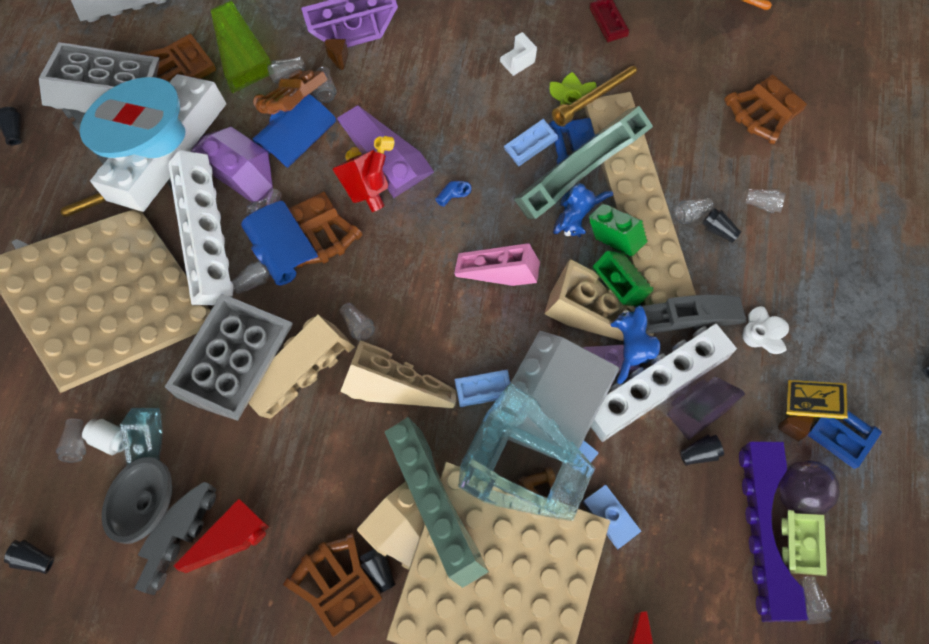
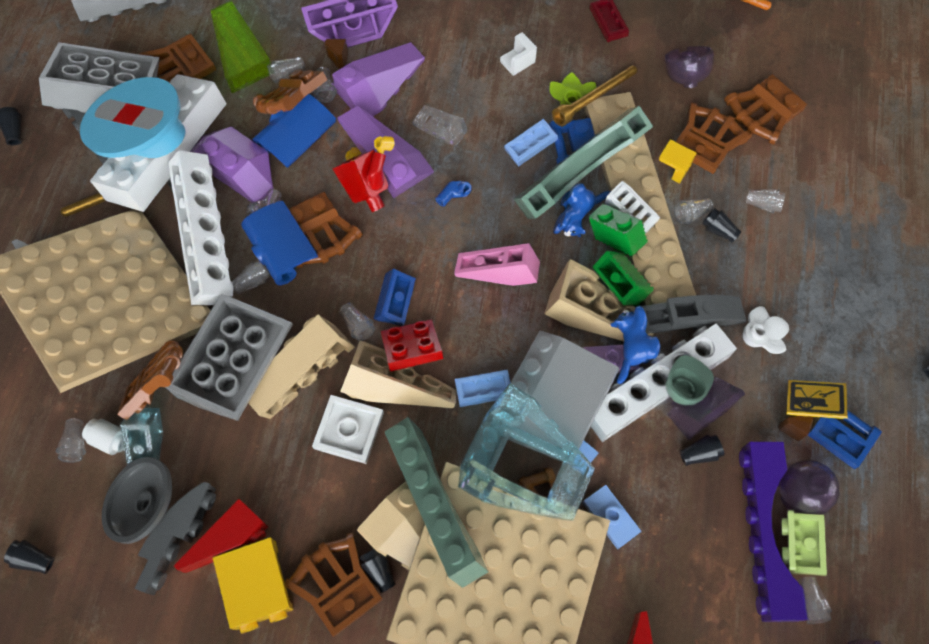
(155, 375): none -> dark orange plate
(252, 585): none -> yellow panel
(348, 429): none -> white plate
(376, 77): none -> medium lavender wedge
(394, 297): none -> blue slope
(411, 345): none -> red plate
(451, 135): none -> clear slope
(636, 202): none -> white slope
(678, 158): none -> yellow panel
(688, 381): none -> sand green cap
(690, 65): none -> clear purple cylinder
(710, 149): none -> dark orange plate

